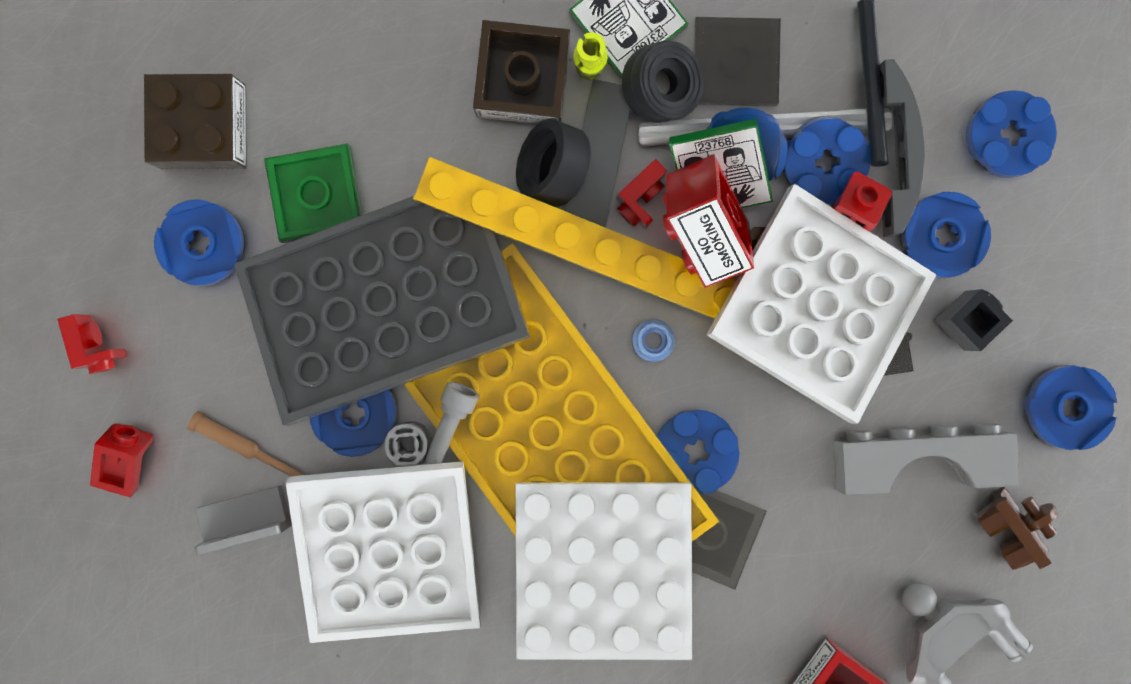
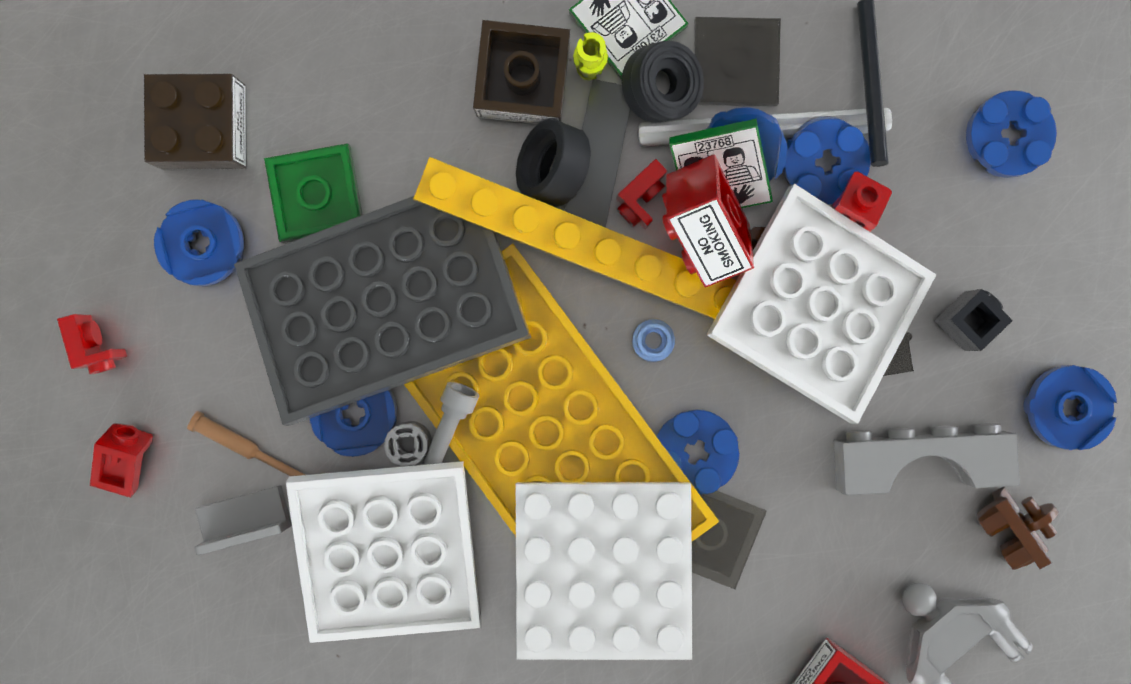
(908, 148): dark grey slope -> none
(965, 222): blue plate -> none

